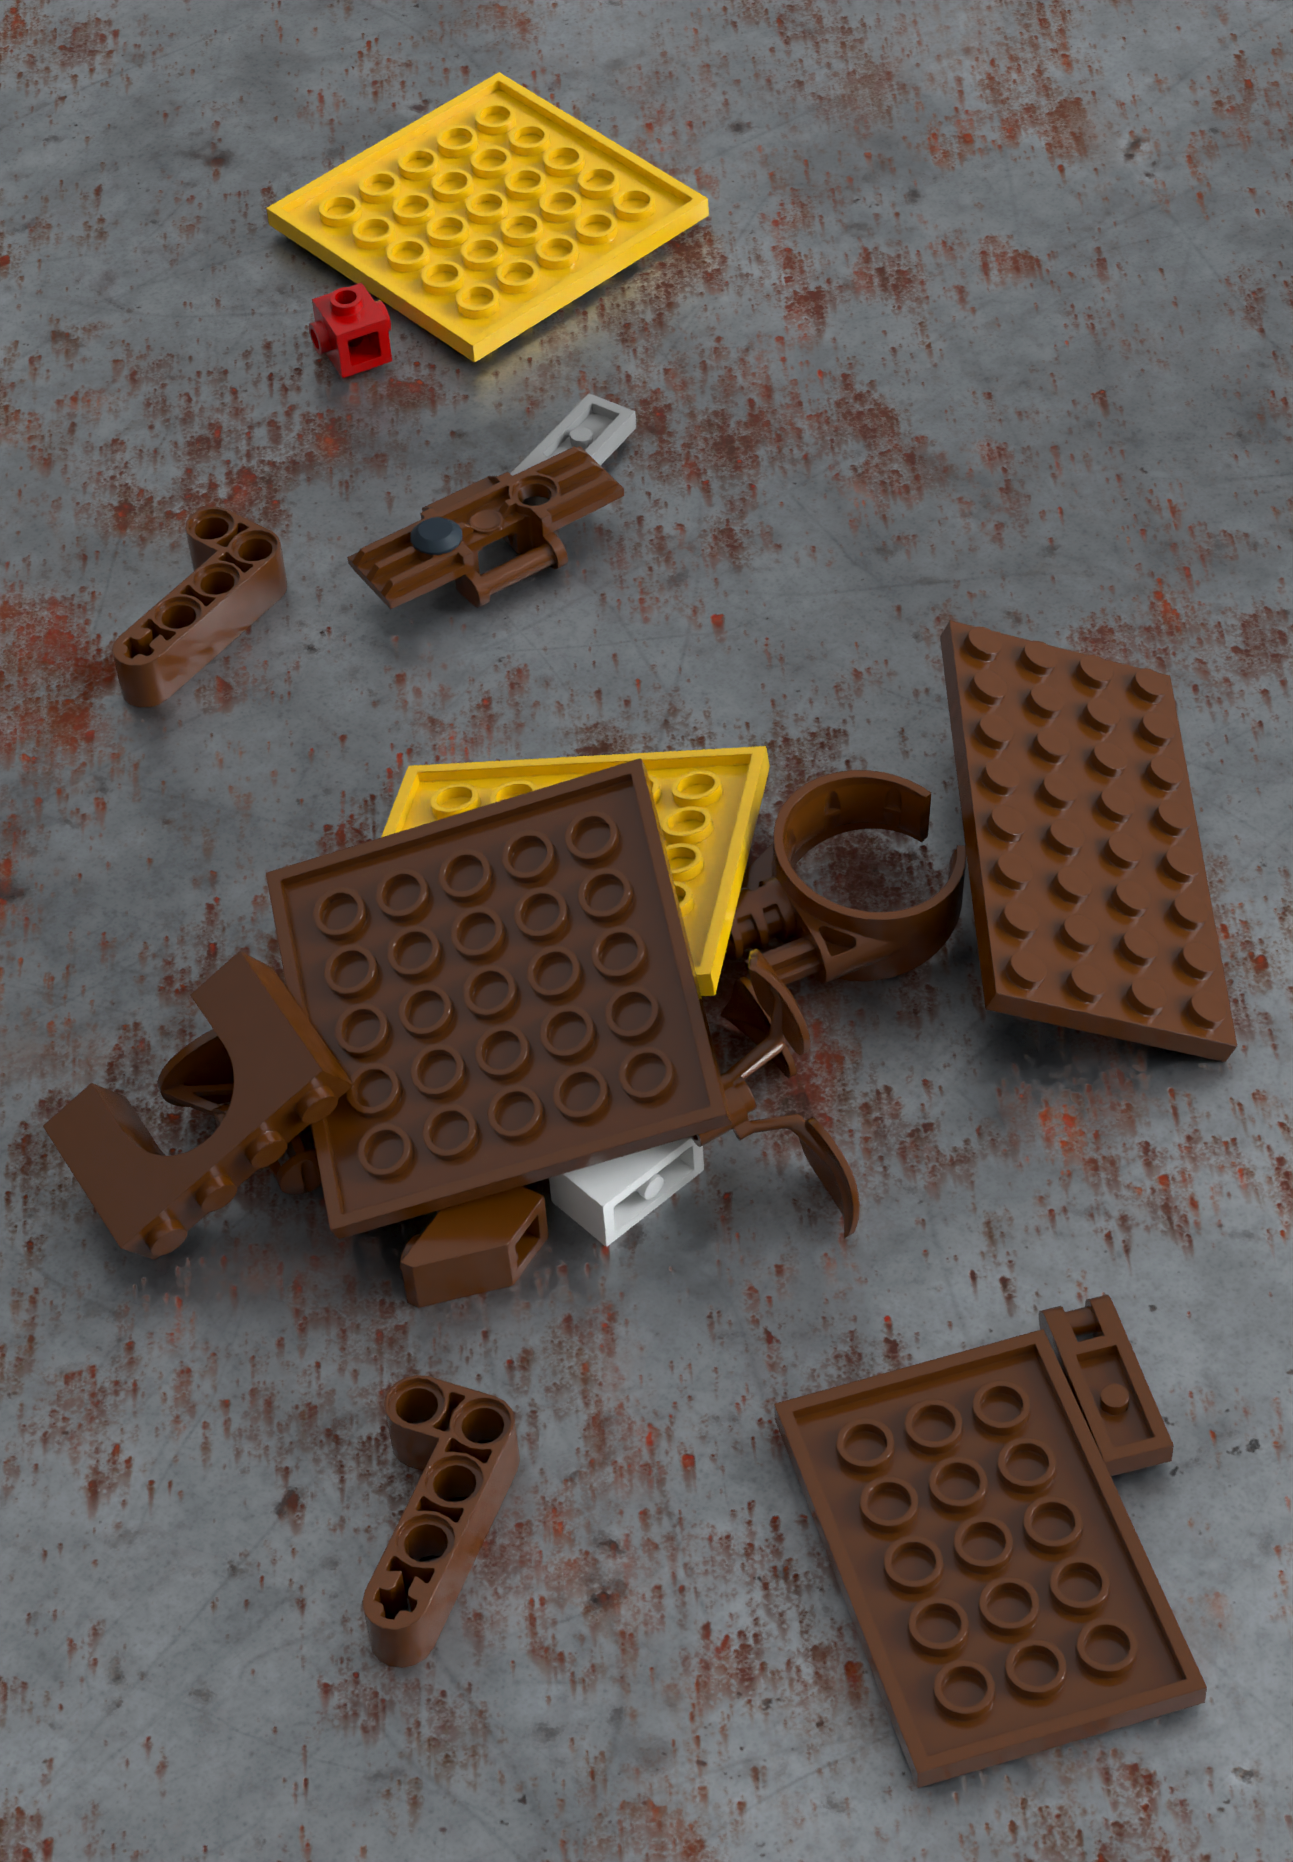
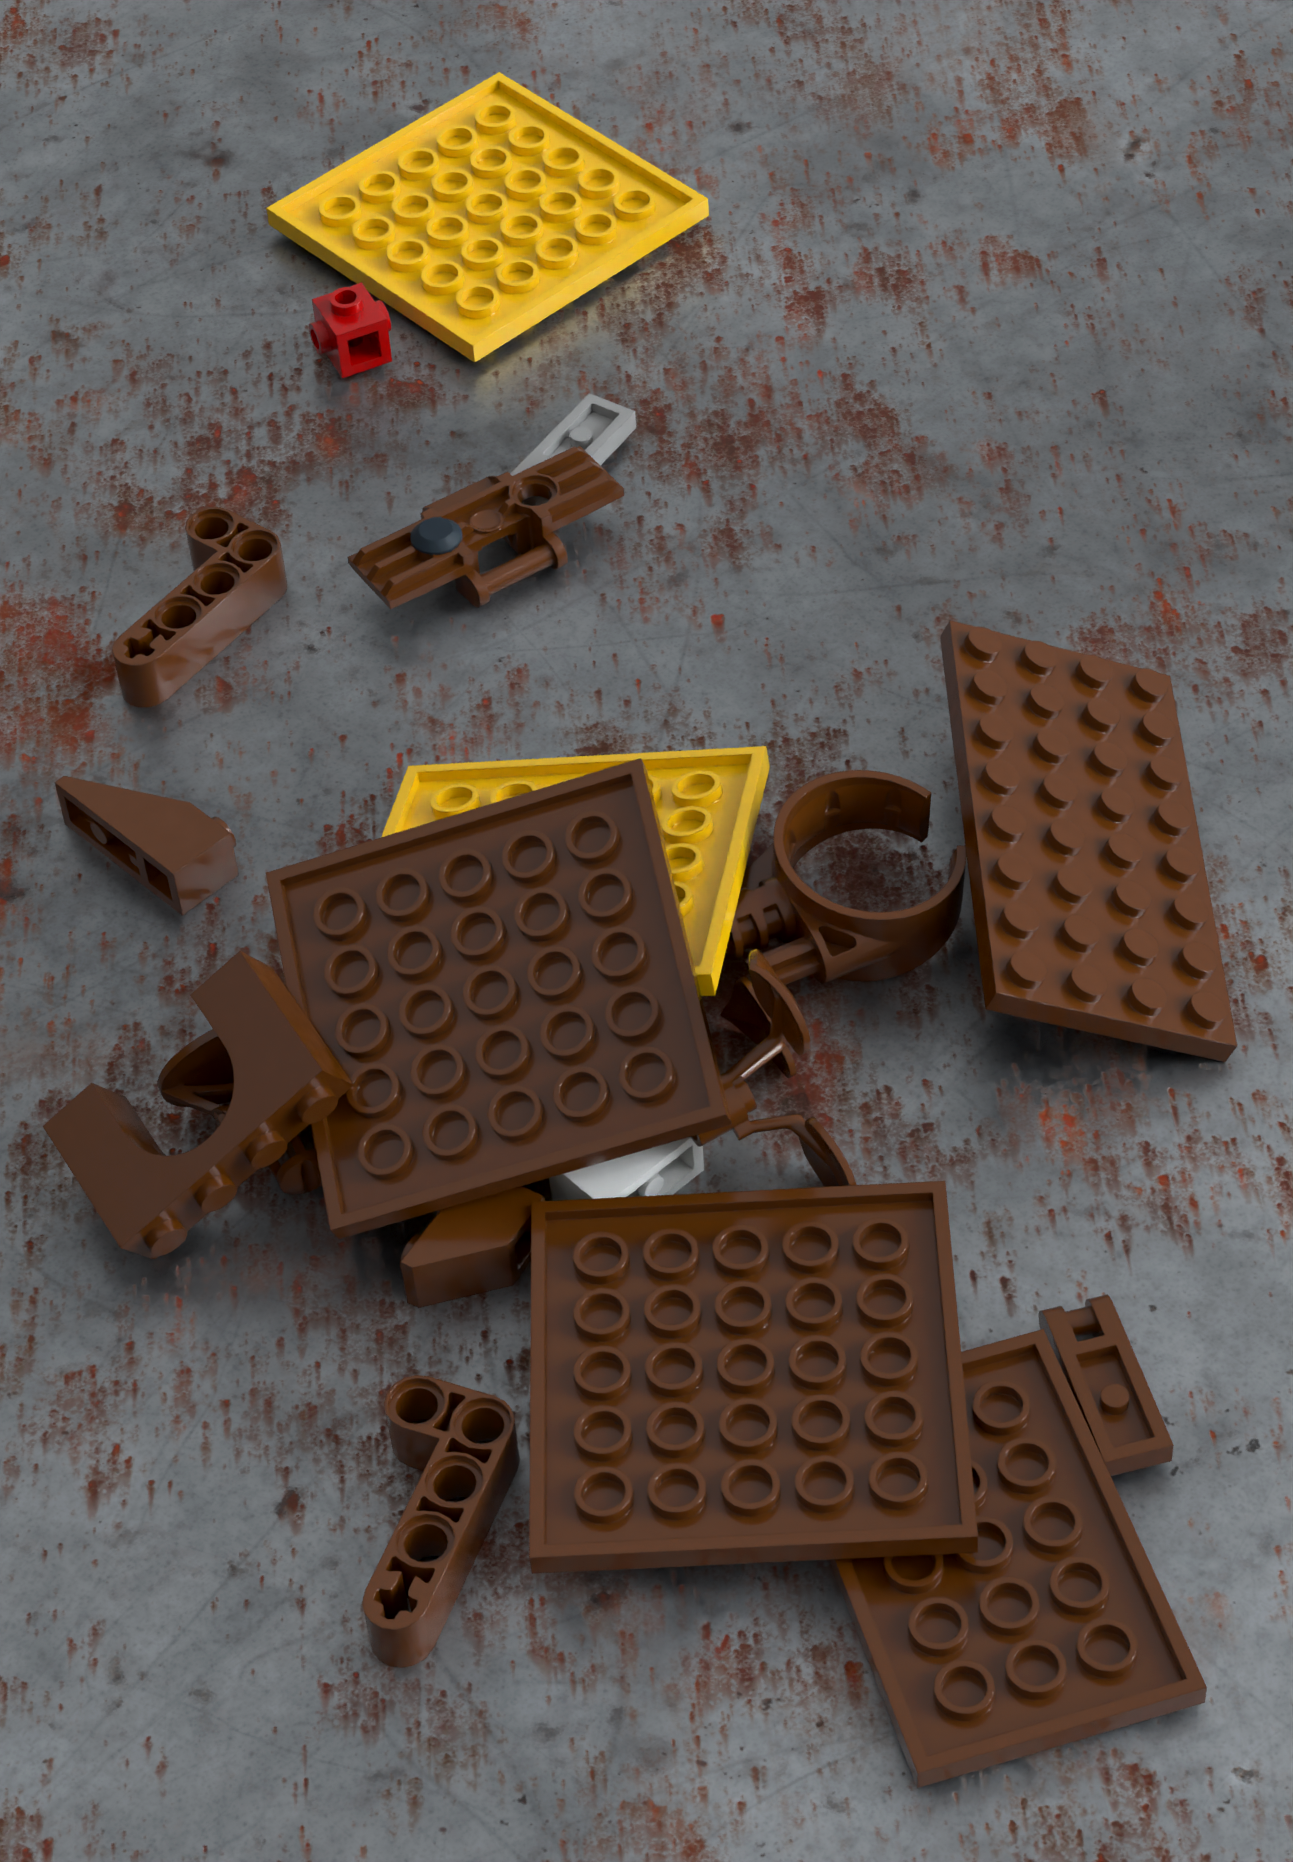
(153, 838): none -> reddish brown slope
(746, 1379): none -> reddish brown plate

